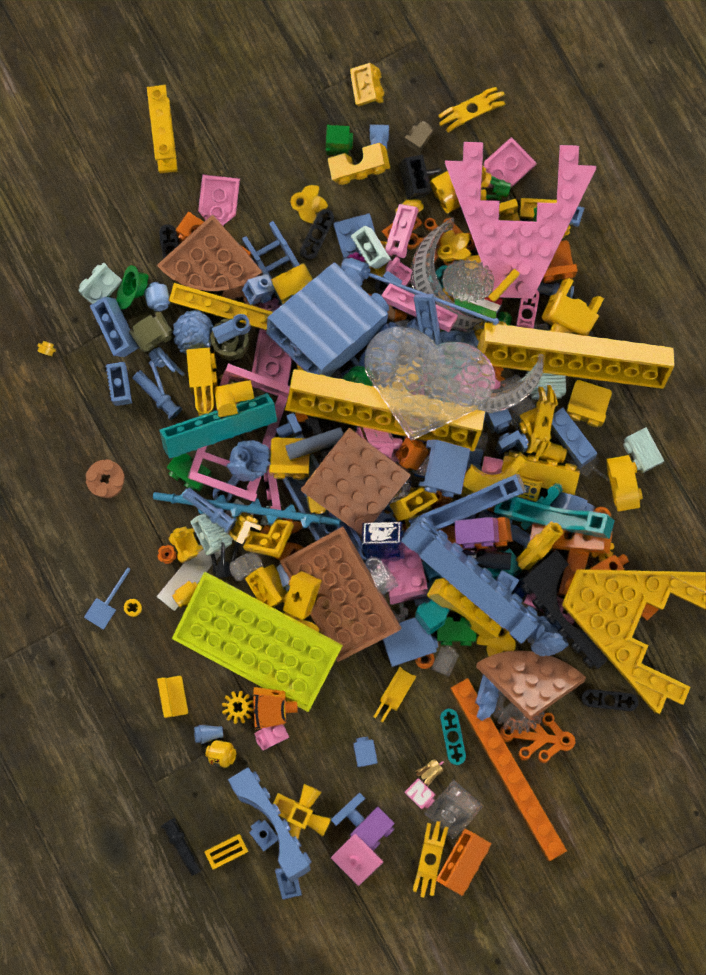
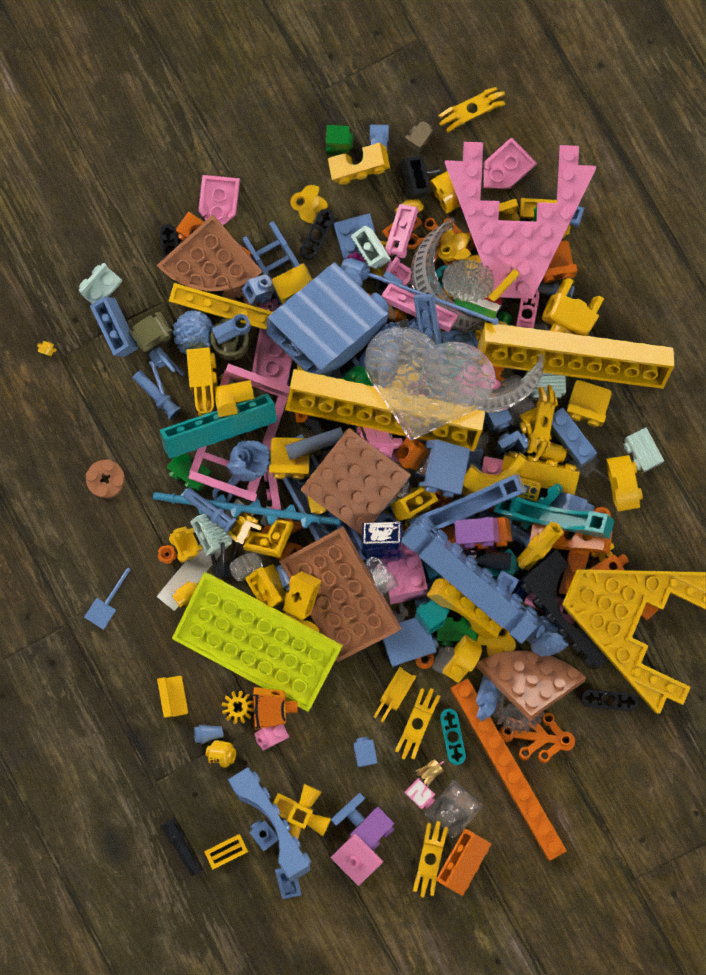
(118, 383): medium blue brick -> none
(131, 287): green piece -> none
(131, 613): yellow bush -> none
(157, 296): light blue head -> none
(162, 129): yellow fence -> none
(291, 427): medium blue tile -> none
(366, 84): yellow bracket -> none
(422, 712): none -> yellow piece
(465, 659): none -> yellow brick
(500, 187): green plant -> none

